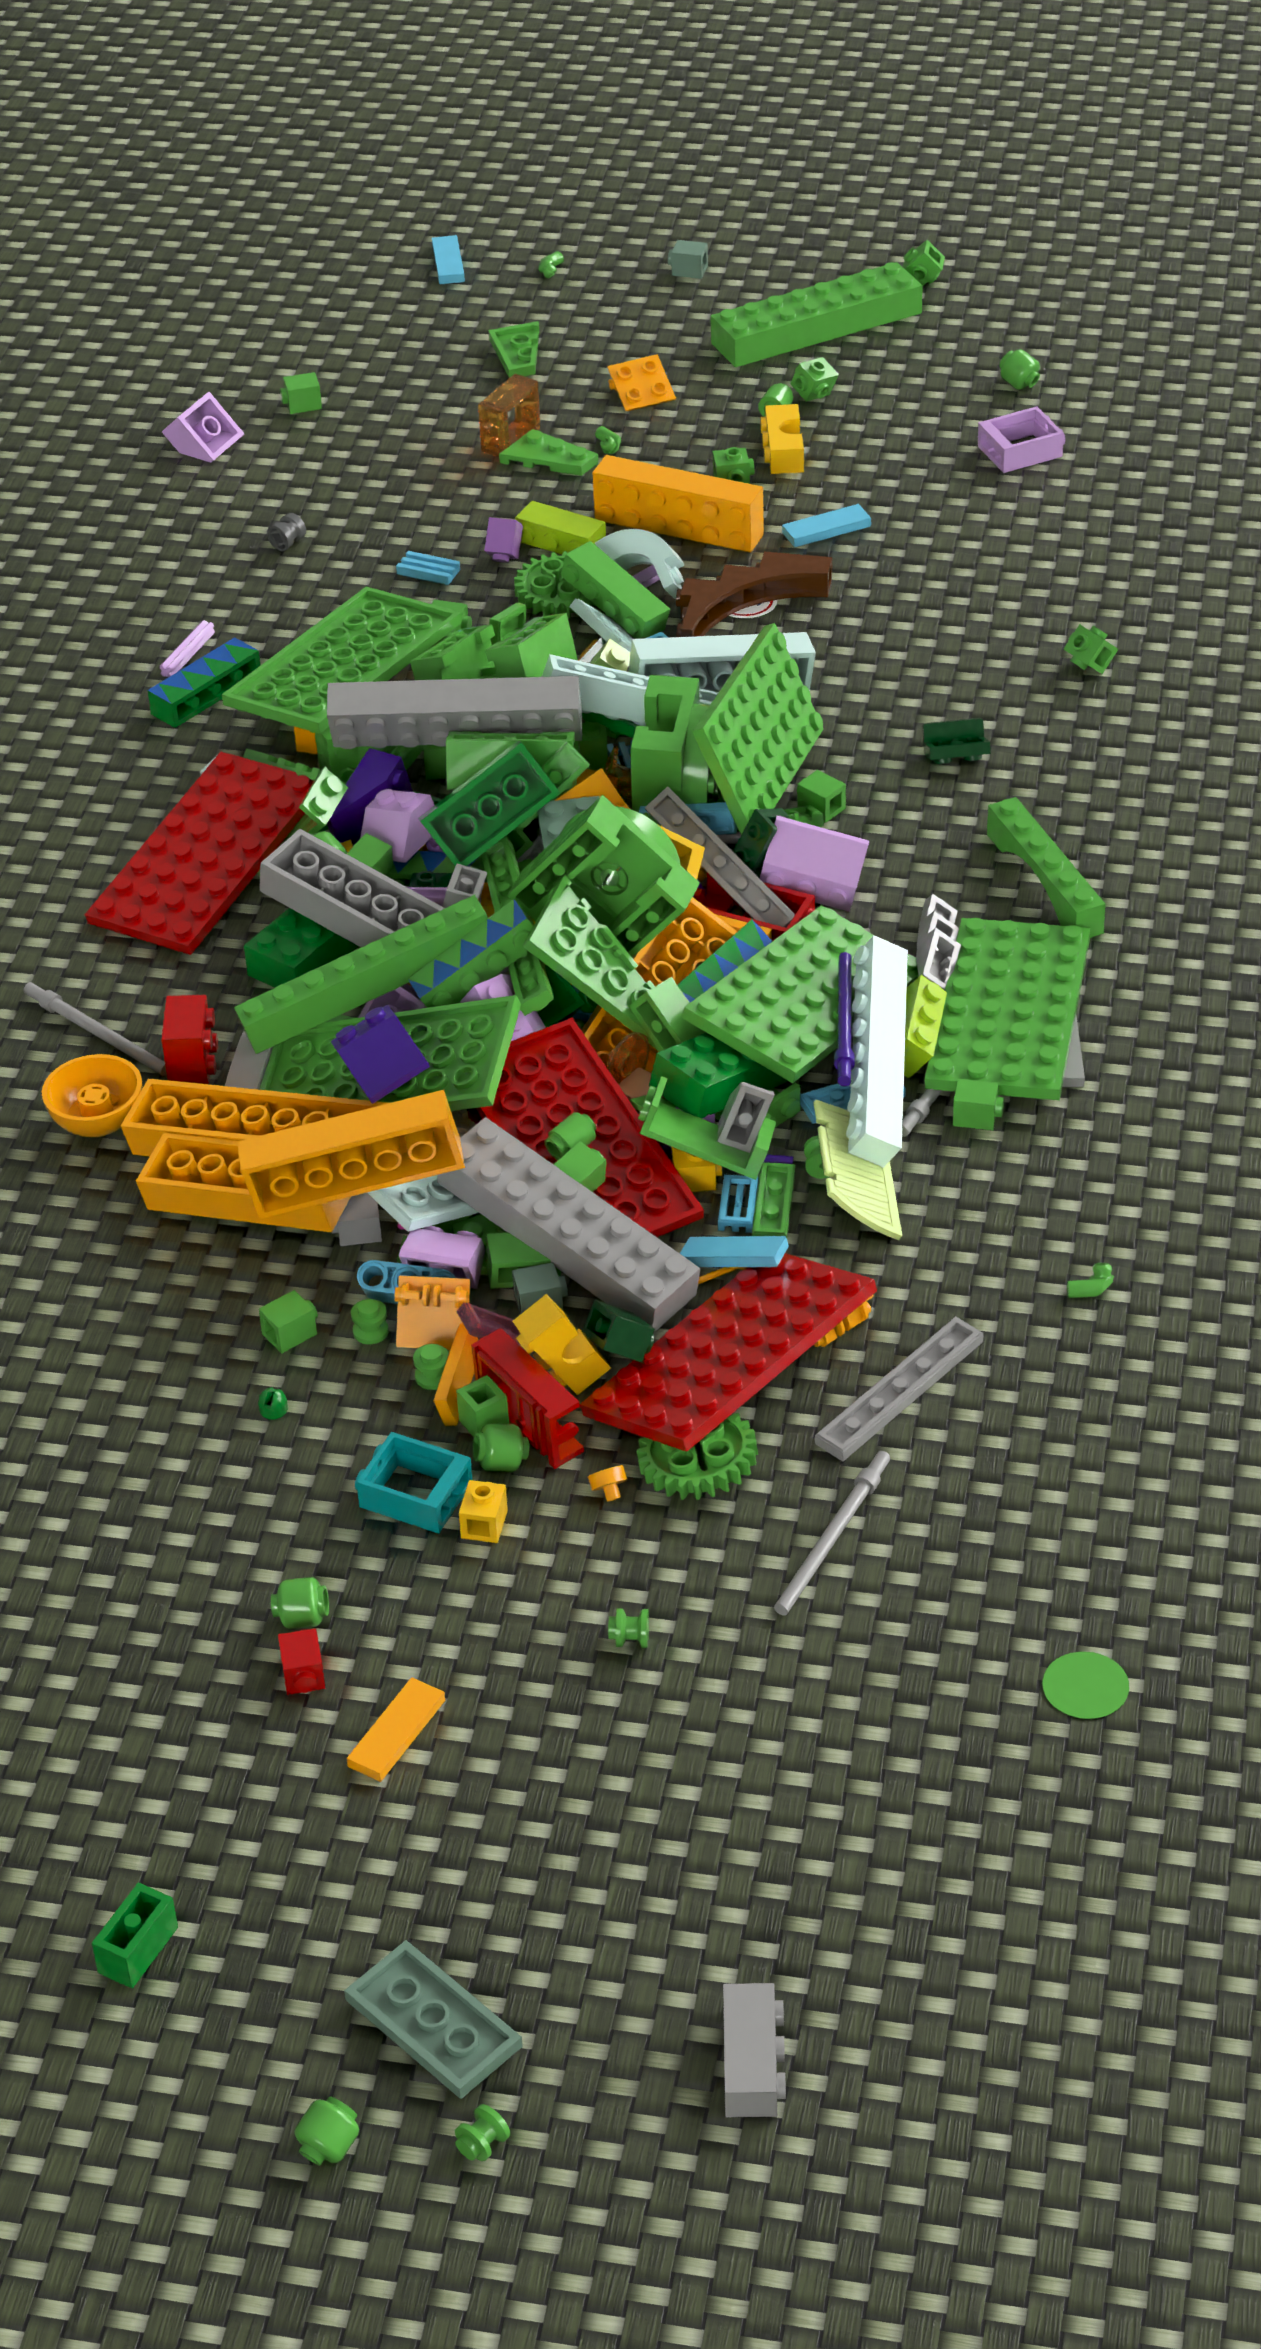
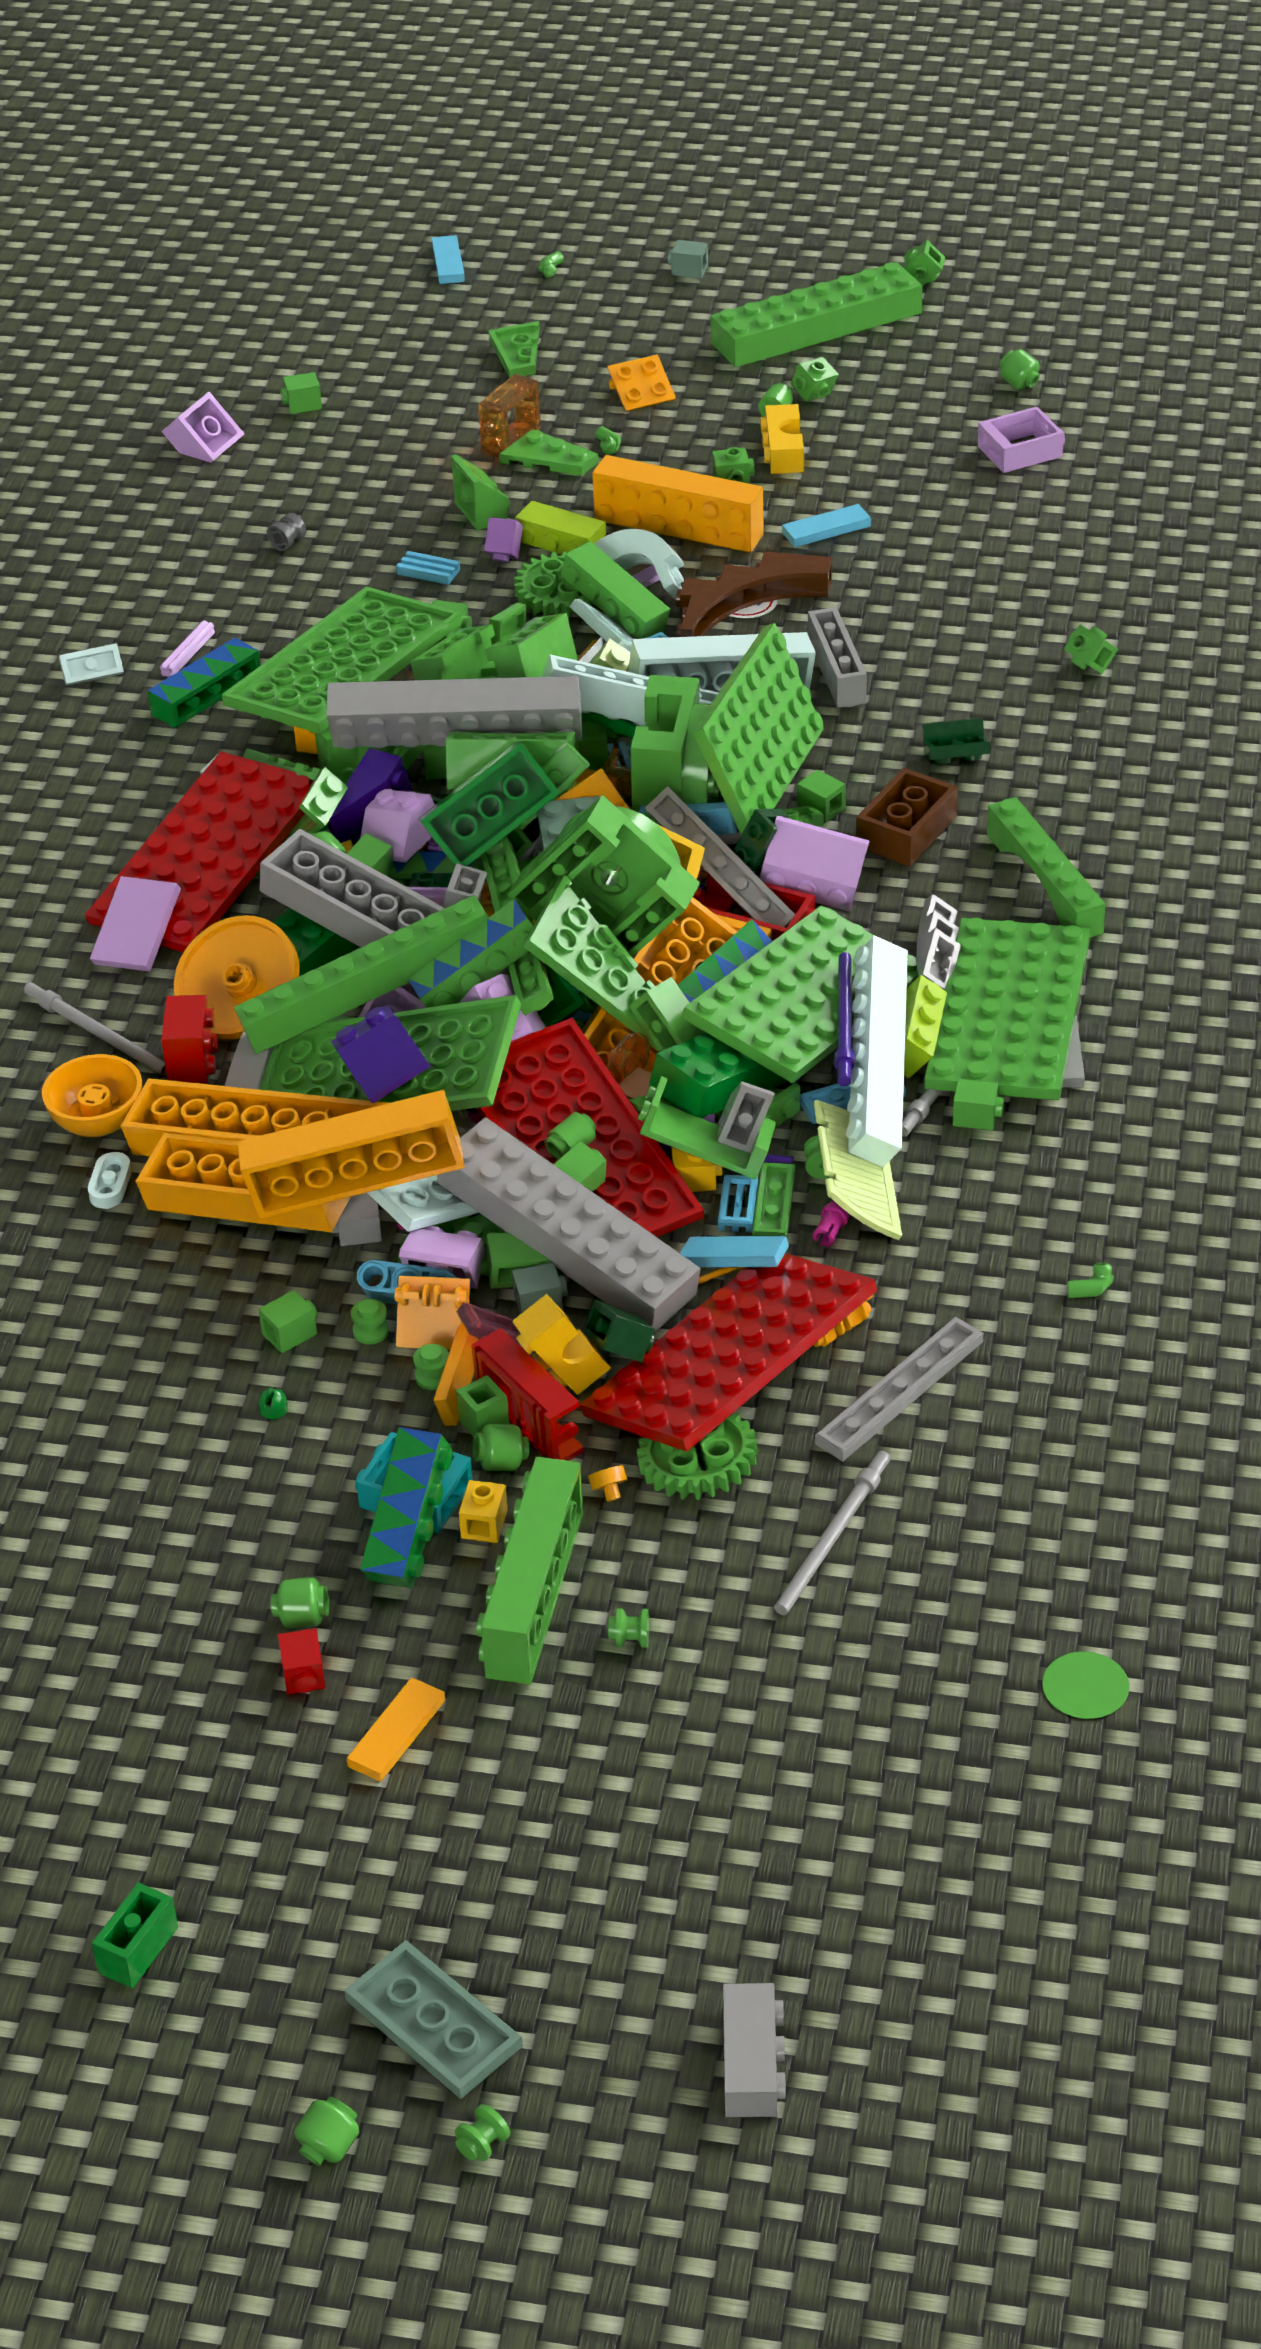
(91, 664): none -> light aqua plate
(109, 1180): none -> light aqua plate
(135, 923): none -> lavender tile
(234, 964): none -> light orange dish
(406, 1508): none -> green brick
(477, 494): none -> bright green slope
(530, 1570): none -> bright green brick
(832, 1220): none -> dark pink pin
(837, 657): none -> light grey brick
(907, 816): none -> reddish brown brick

